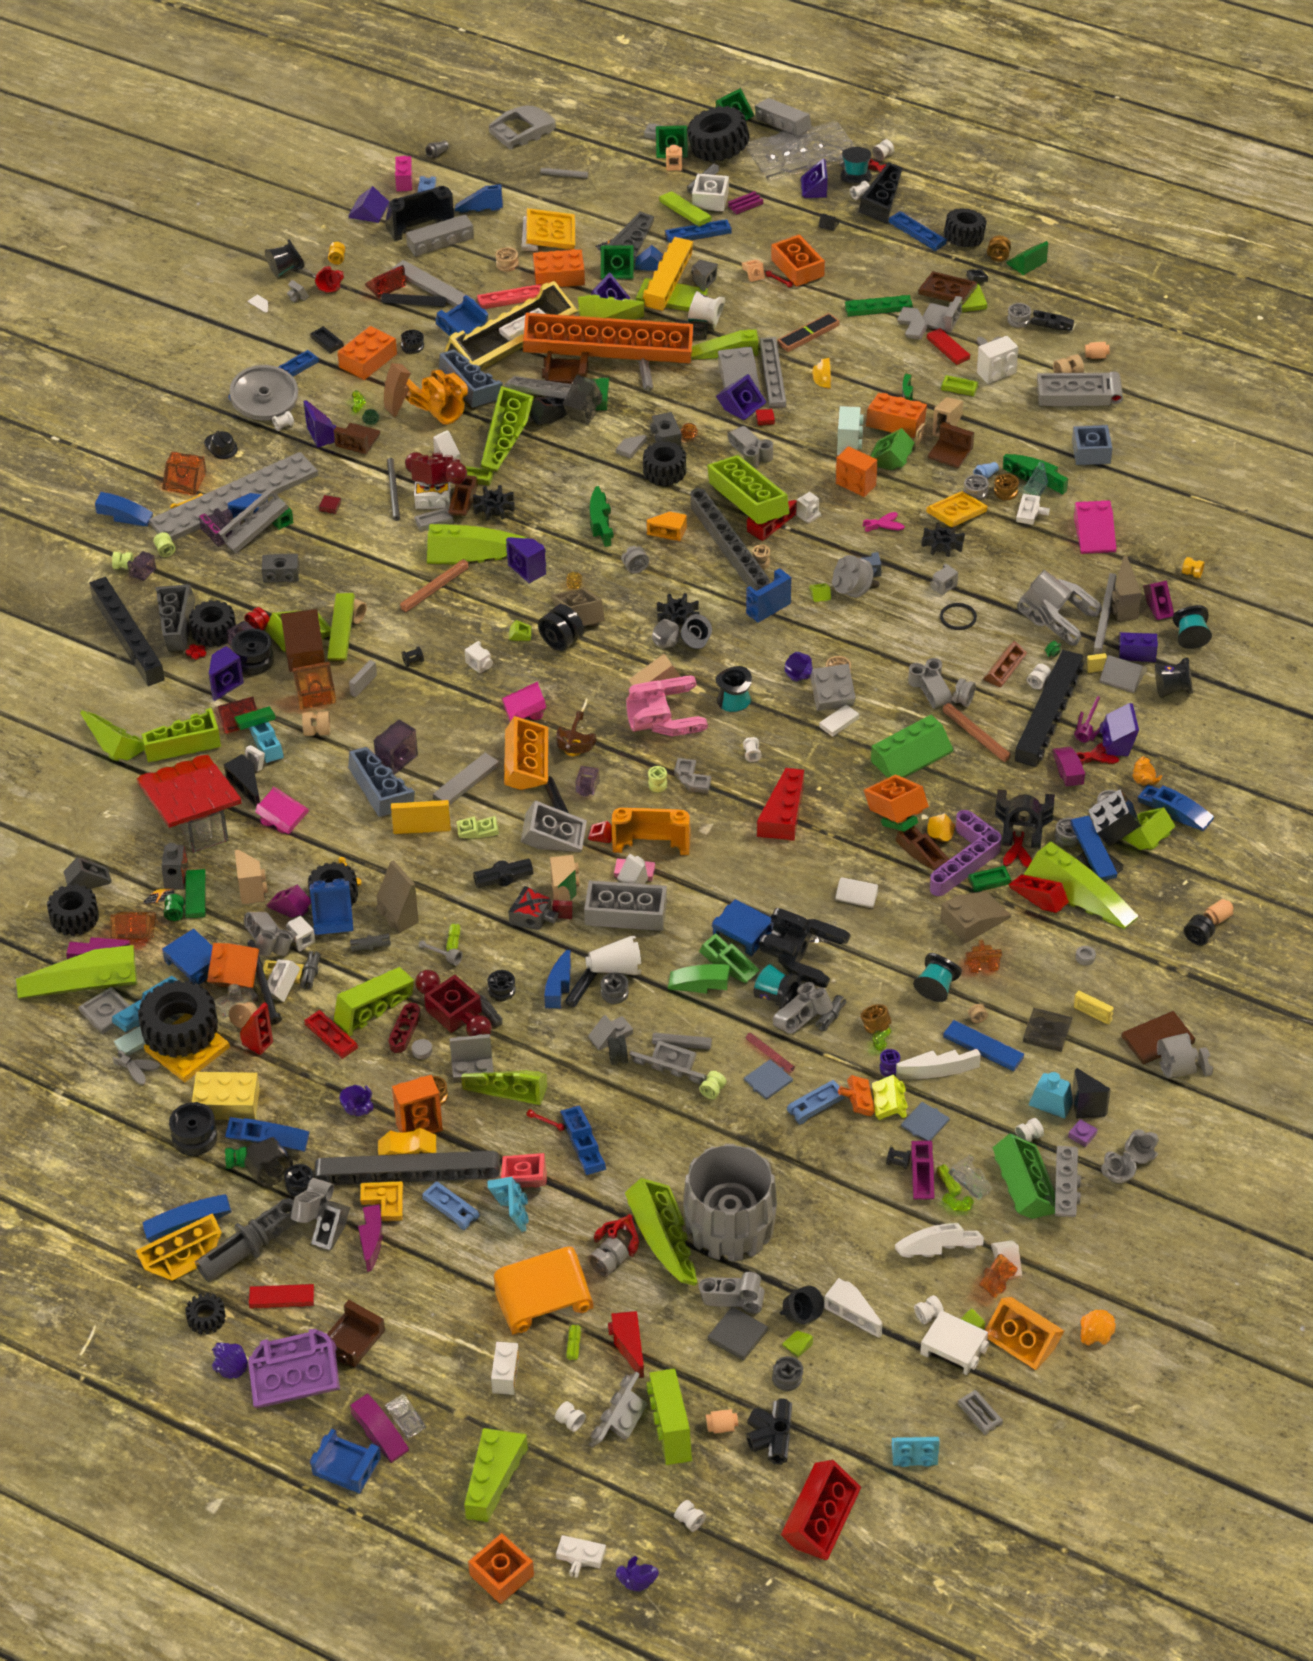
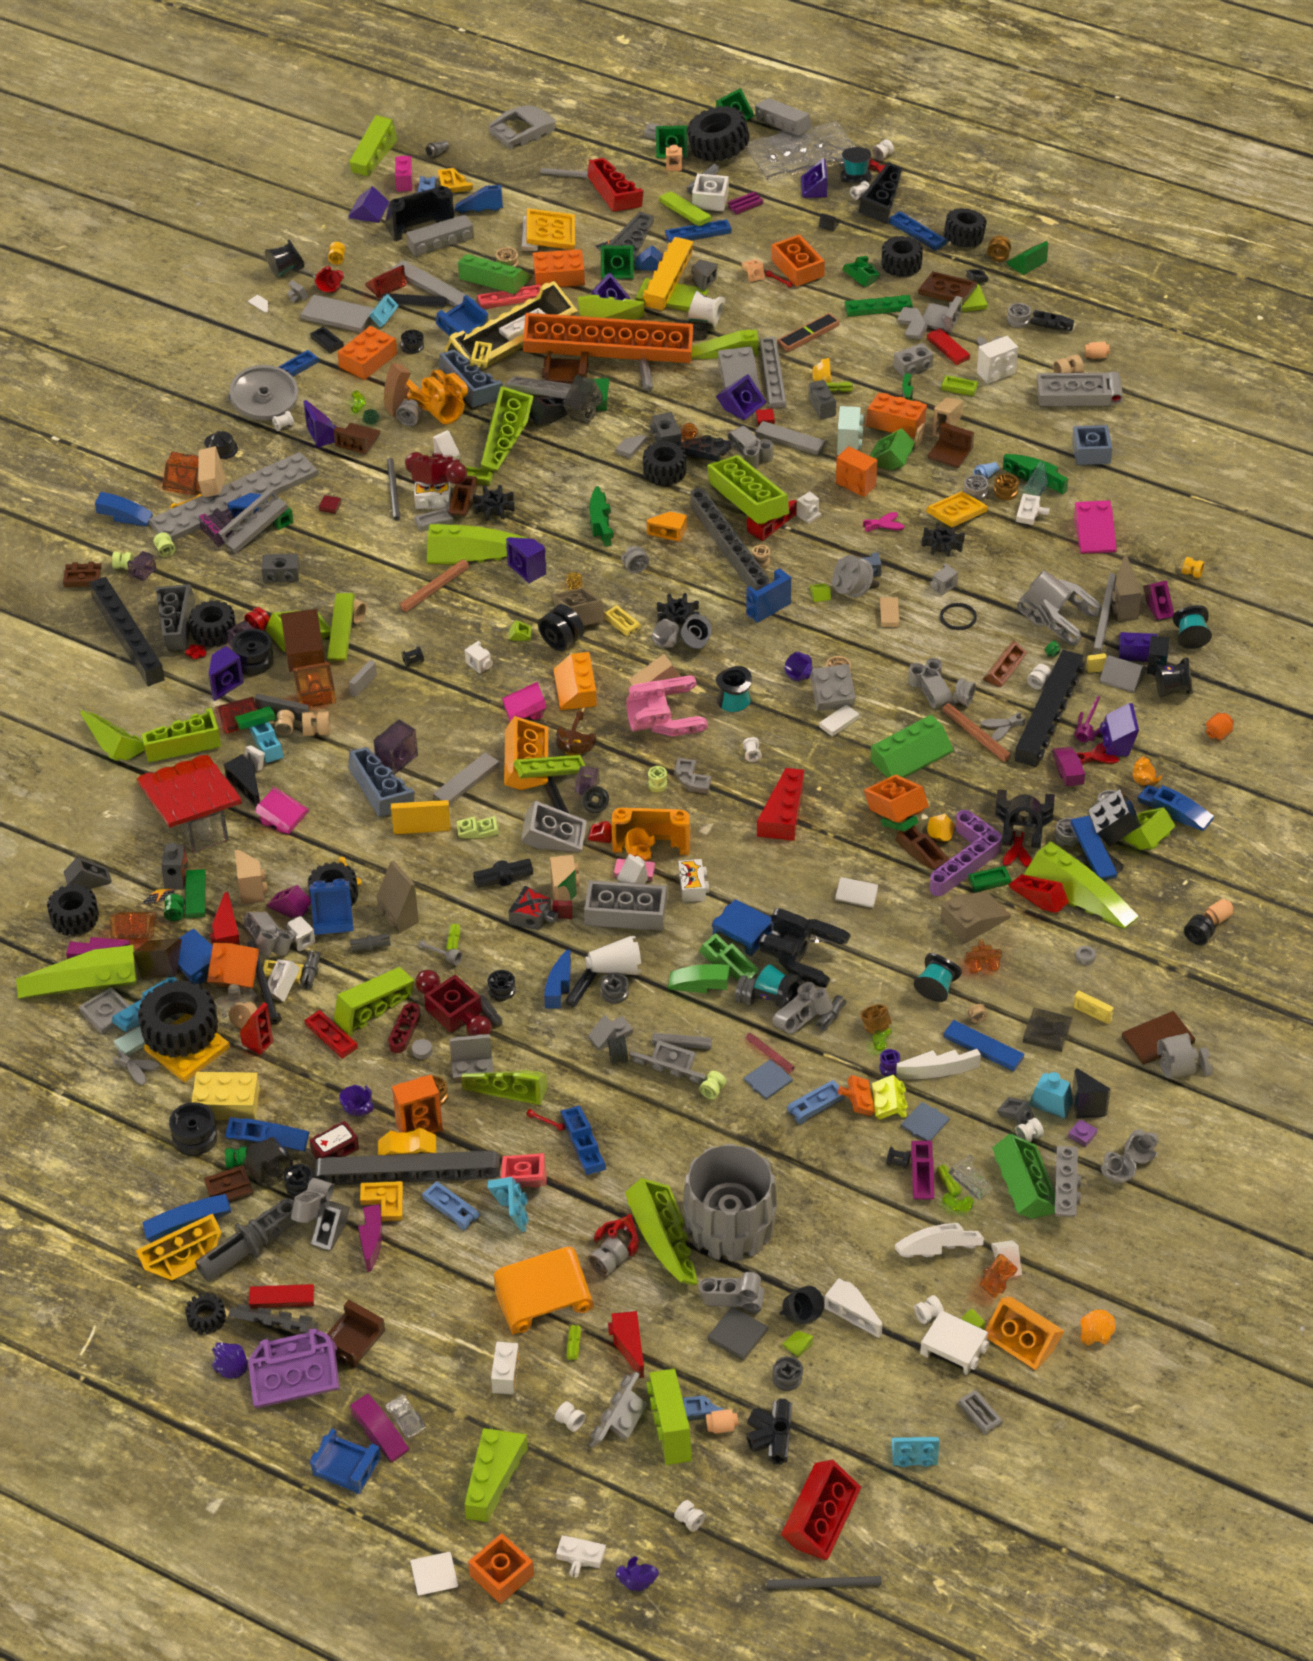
(81, 574): none -> reddish brown plate
(158, 958): none -> dark brown slope
(210, 472): none -> tan slope
(224, 923): none -> red slope
(230, 1182): none -> reddish brown plate
(244, 1312): none -> dark grey wing
(280, 704): none -> dark grey tile
(284, 722): none -> tan wheel
(335, 1142): none -> brick
(337, 313): none -> light grey tile
(374, 146): none -> lime wedge
(383, 310): none -> medium azure plate
(409, 412): none -> light grey wheel
(434, 1573): none -> white sticker
(453, 180): none -> yellow wing
(479, 361): none -> light yellow tile
(492, 274): none -> bright green slope
(548, 766): none -> lime tile
(575, 682): none -> light orange slope
(593, 807): none -> pearl dark grey wheel
(613, 186): none -> red wedge
(619, 621): none -> light yellow tile
(639, 843): none -> light orange hair
(692, 880): none -> white brick
(698, 1407): none -> medium blue tile
(706, 447): none -> black wing
(744, 990): none -> dark grey wheel
(790, 438): none -> light grey tile
(822, 399): none -> dark grey brick
(823, 1582): none -> dark grey piece
(842, 386): none -> lime piece
(862, 271): none -> green slope
(889, 612): none -> tan tile
(902, 256): none -> black tyre
(913, 360): none -> light grey brick
(1003, 725): none -> light grey piece
(1016, 1109): none -> dark grey bracket
(1157, 653): none -> black slope
(1219, 726): none -> orange head

